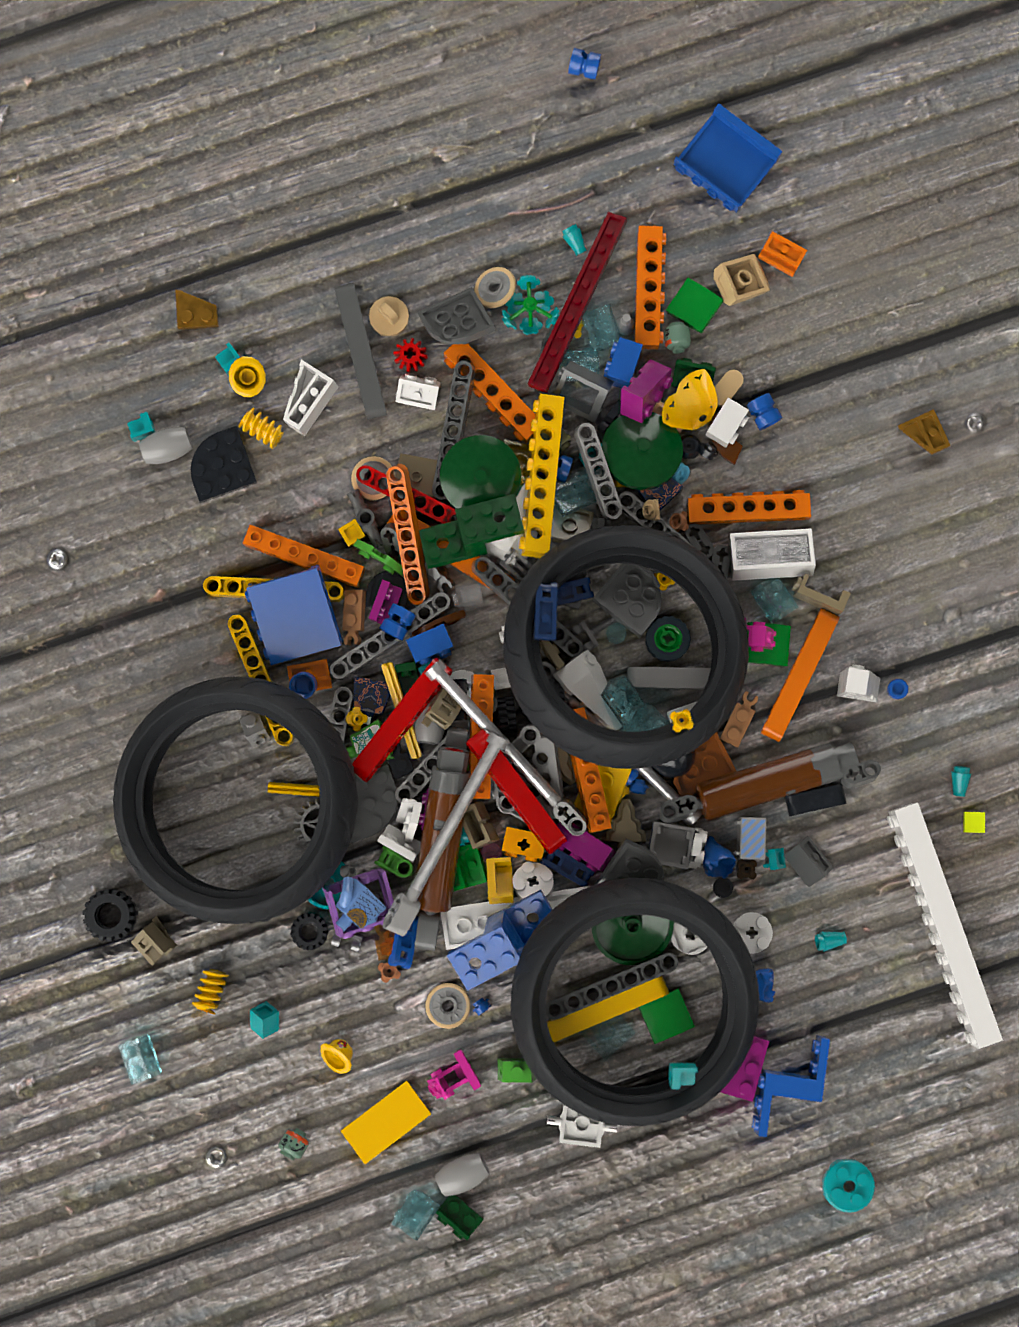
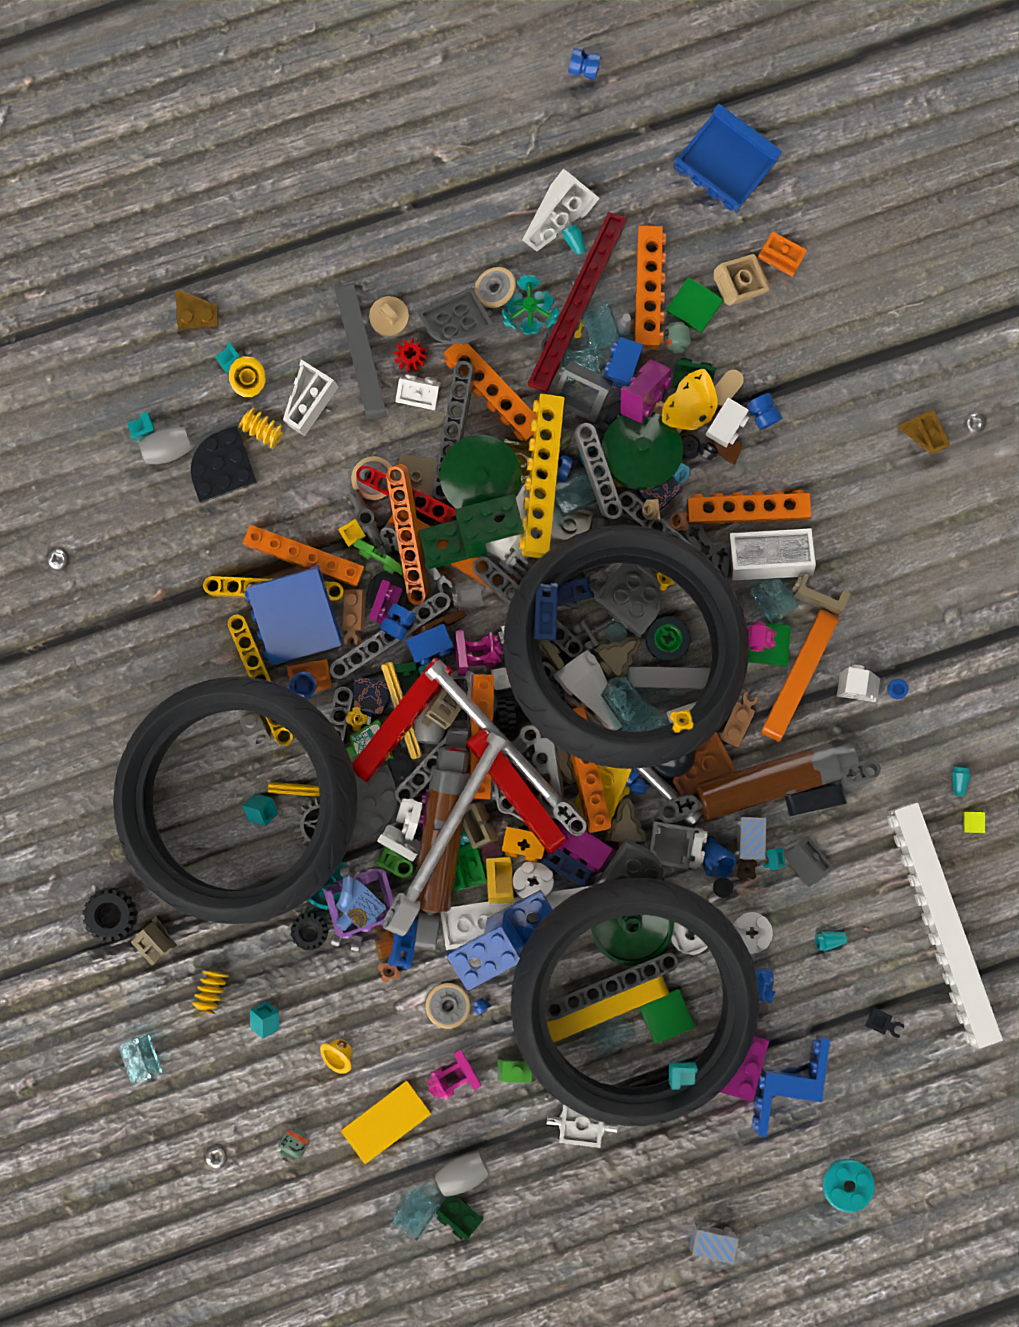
(260, 809): none -> teal panel
(463, 651): none -> dark pink tile
(562, 205): none -> white wedge
(618, 656): none -> dark tan rock
(713, 1243): none -> light grey container
(882, 1022): none -> black plate

